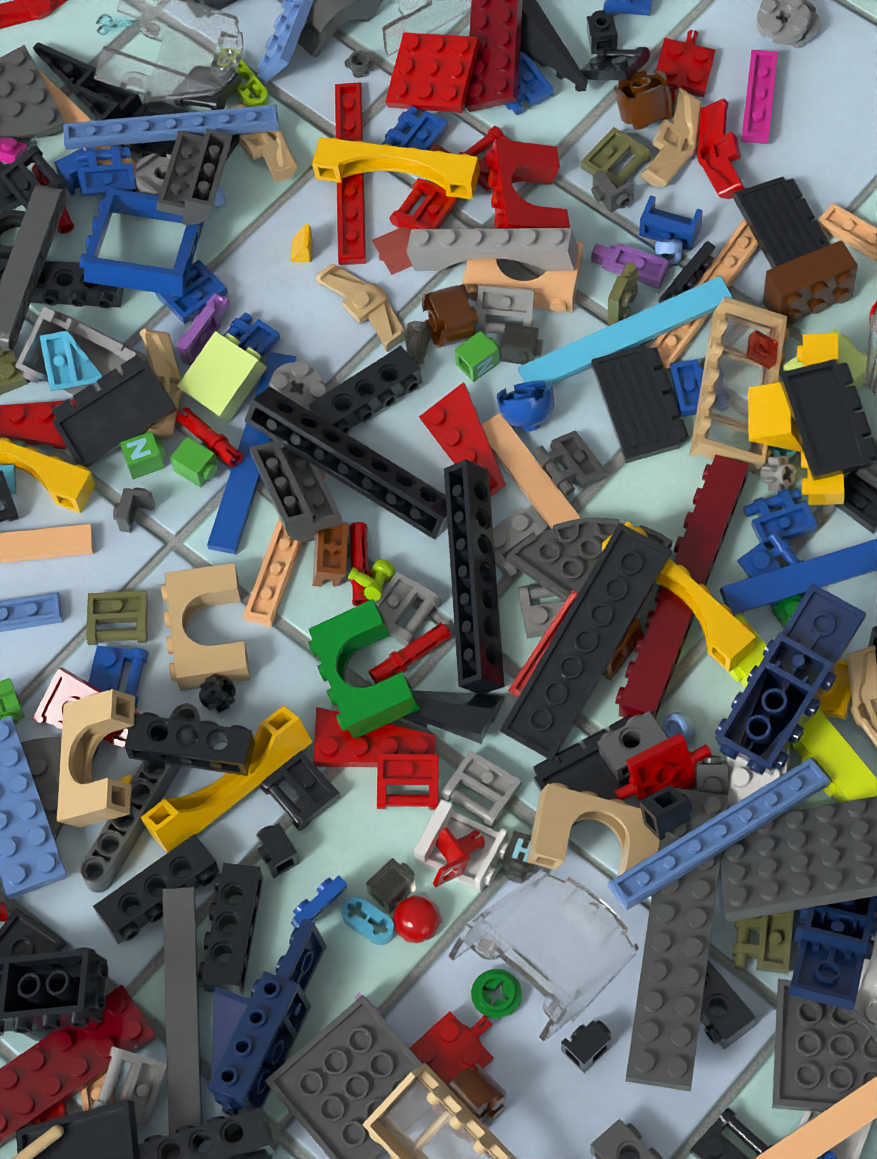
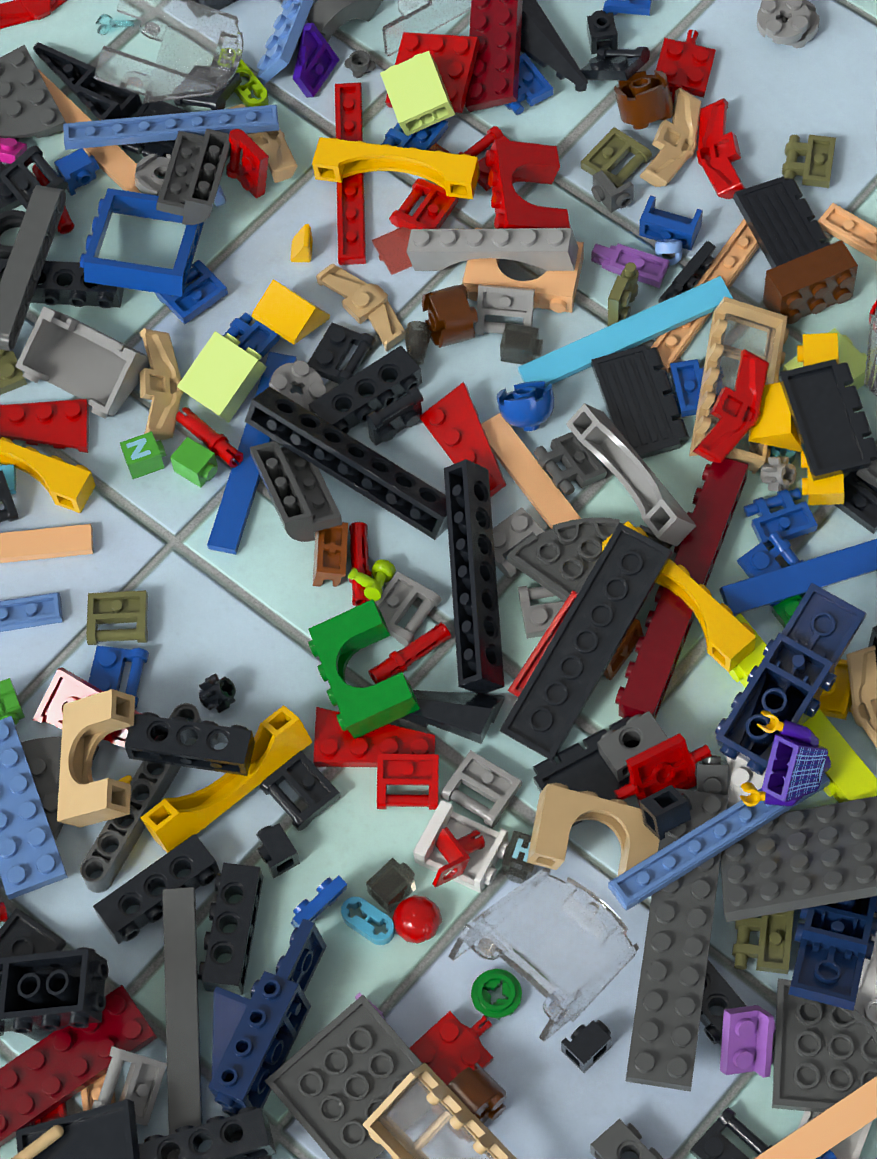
(66, 362): medium azure wing -> none
(97, 179): blue plate -> none
(114, 413): black hinge -> none
(129, 503): dark grey bracket -> none
(186, 595): tan arch -> none
(202, 328): medium lavender hinge -> none
(254, 166): none -> red plate
(273, 577): light nougat tile -> none
(288, 313): none -> yellow slope
(313, 61): none -> dark purple wing
(334, 349): none -> black plate
(395, 417): none -> black plate
(417, 93): none -> yellowish green brick
(477, 356): bright green brick -> none
(654, 501): none -> light grey arch
(676, 724): light blue tile -> none
(736, 409): none -> red plate
(747, 1041): none -> medium lavender bracket
(759, 96): dark pink plate -> none
(762, 349): clear red plate -> none
(793, 765): none -> dark purple torso
(818, 160): none -> olive plate

